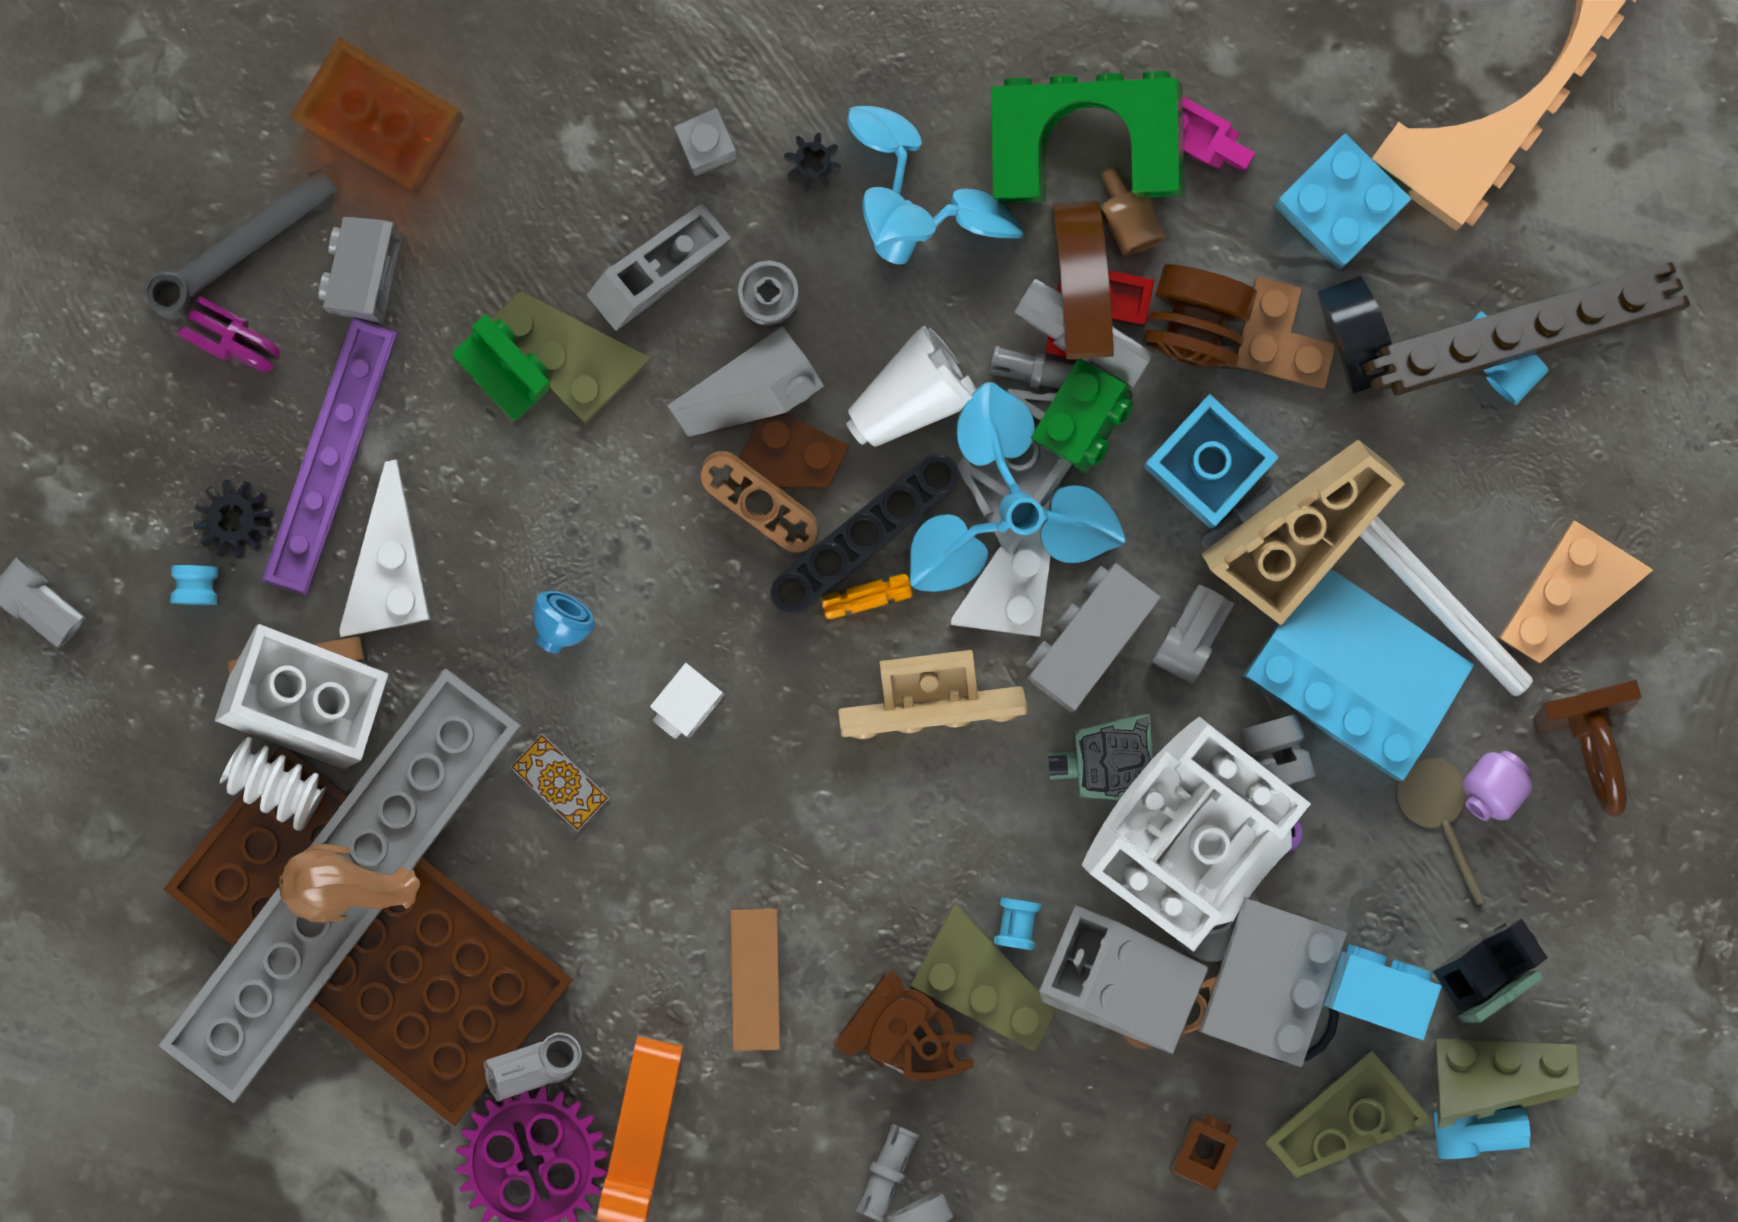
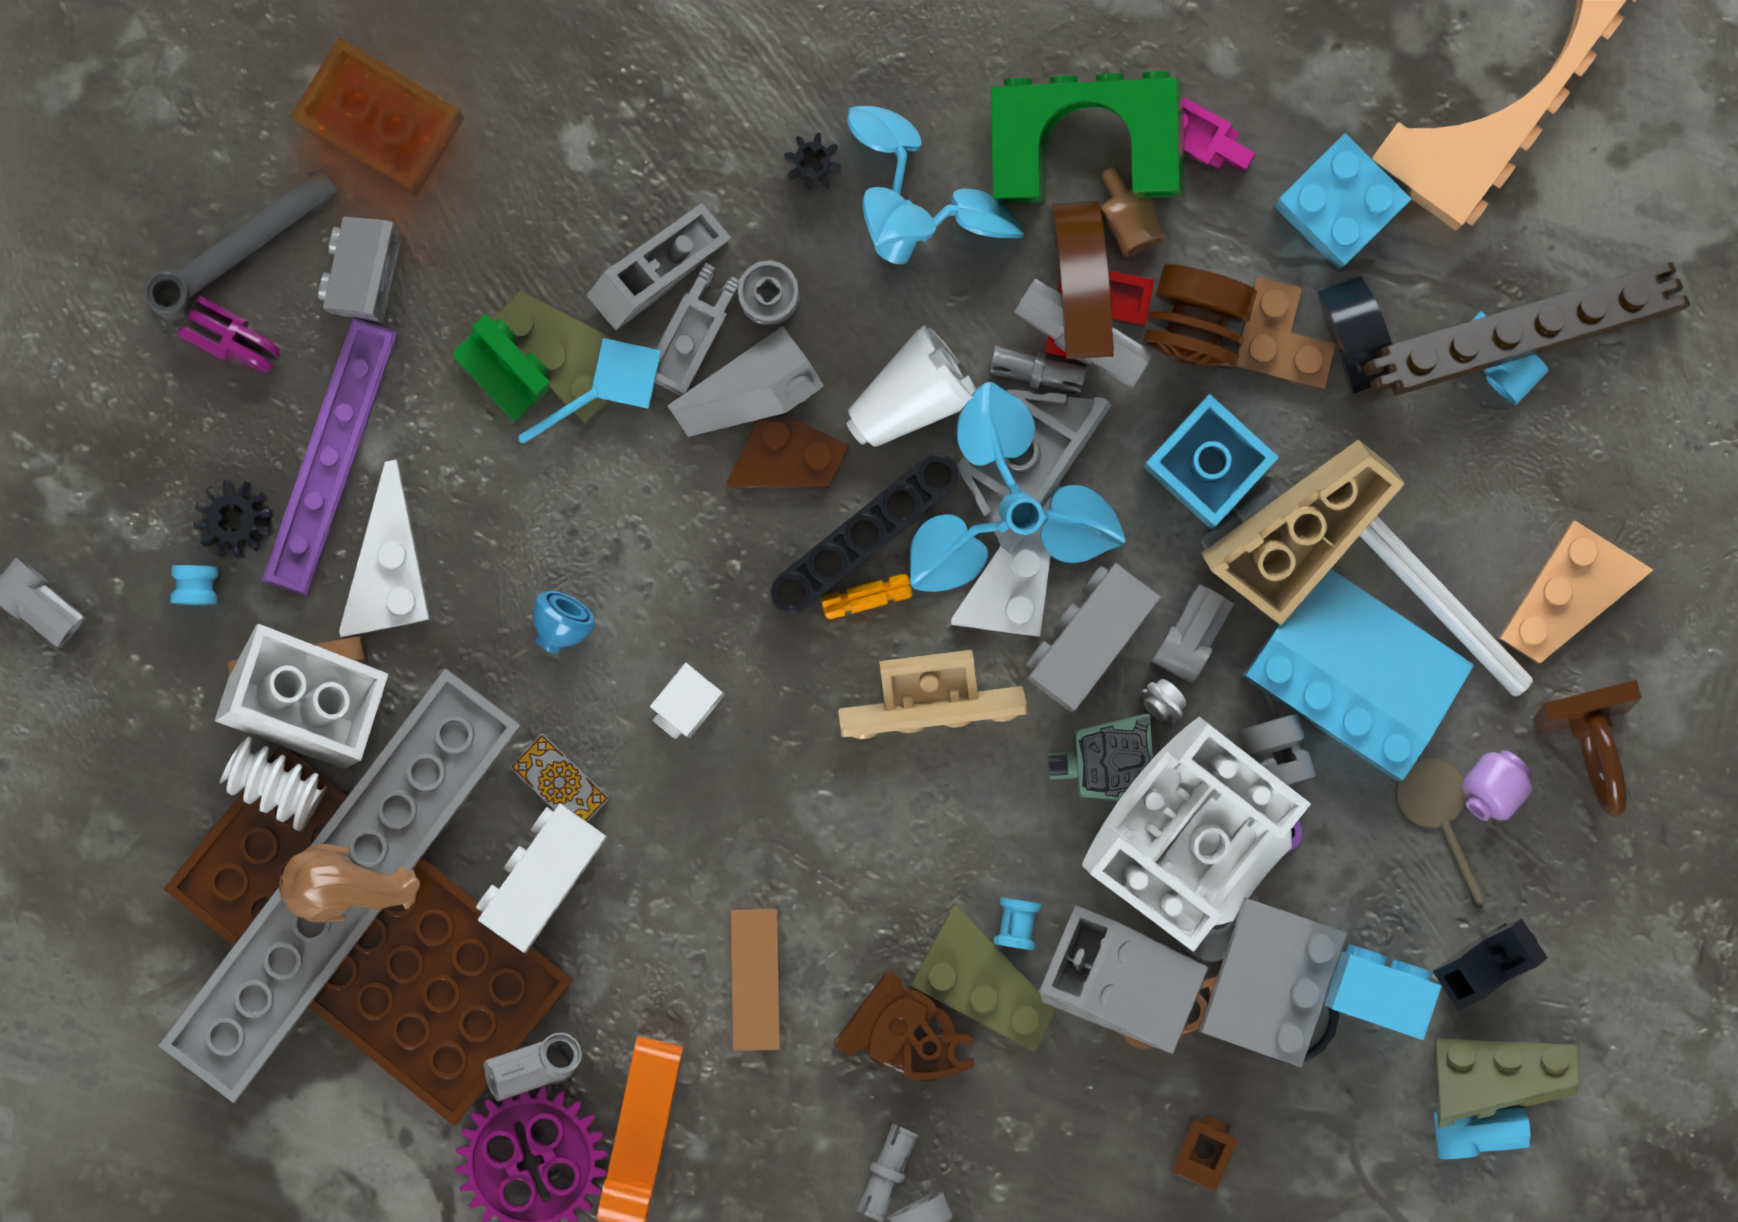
(540, 877): none -> white brick
(622, 375): none -> medium azure piece
(692, 333): none -> light grey hinge
(705, 142): light grey brick -> none
(725, 489): medium nougat beam -> none
(1084, 416): green bracket -> none
(1163, 701): none -> white plate
(1348, 1115): olive wing -> none
(1500, 997): sand green piece -> none

